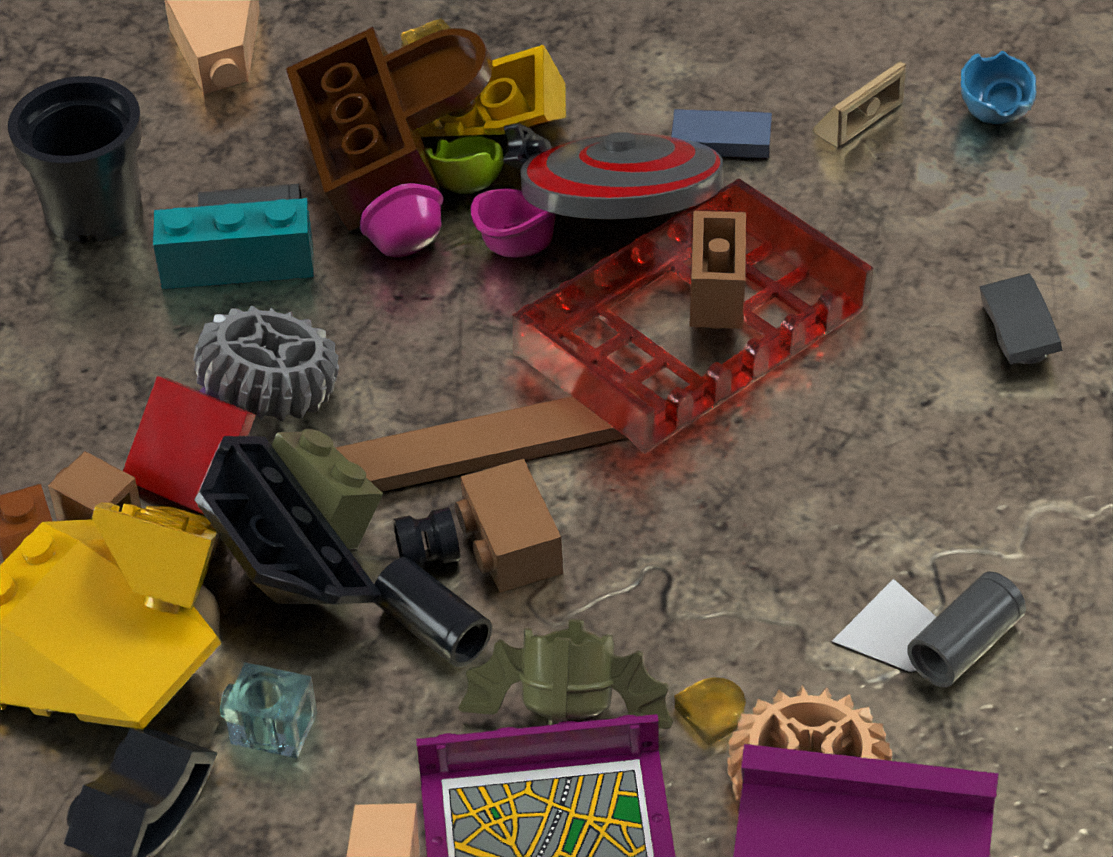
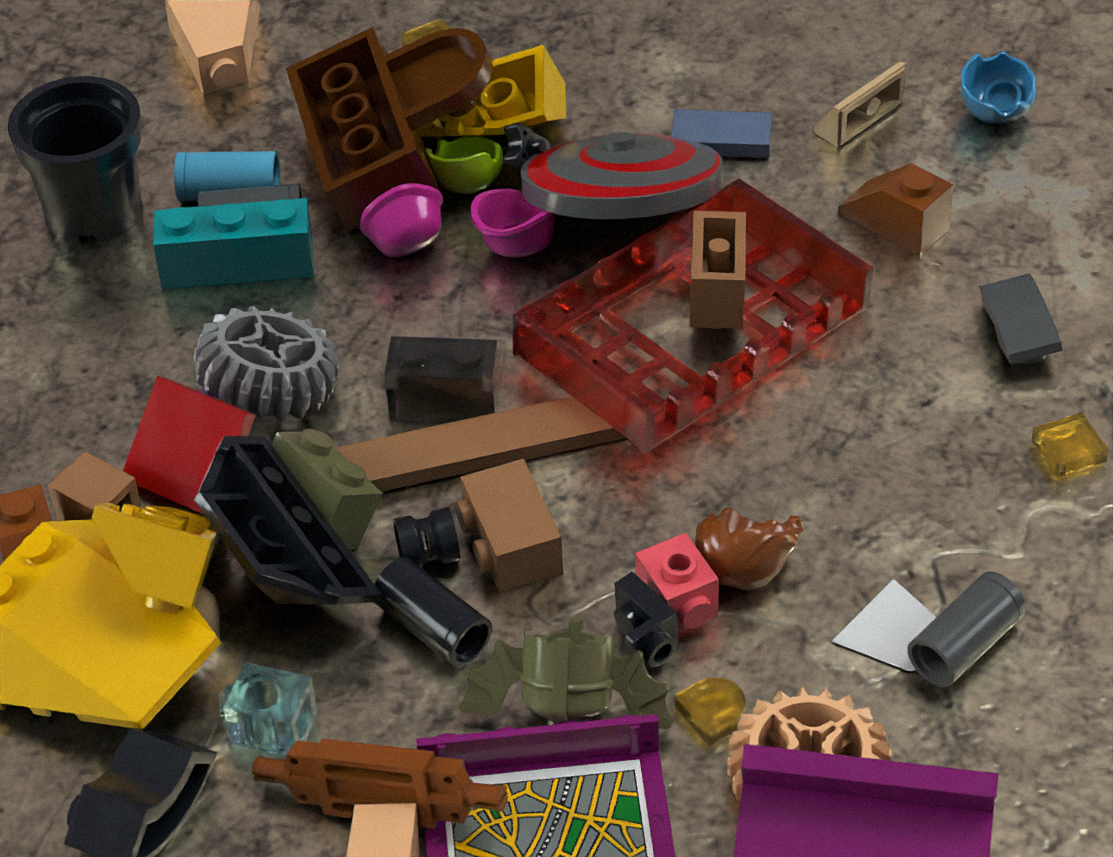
(223, 171): none -> medium azure pin
(356, 773): none -> dark orange piece
(443, 377): none -> clear smoke slope
(645, 621): none -> black bracket
(681, 579): none -> coral brick
(745, 551): none -> dark orange hair
(903, 207): none -> dark orange slope
(1069, 444): none -> clear yellow tile

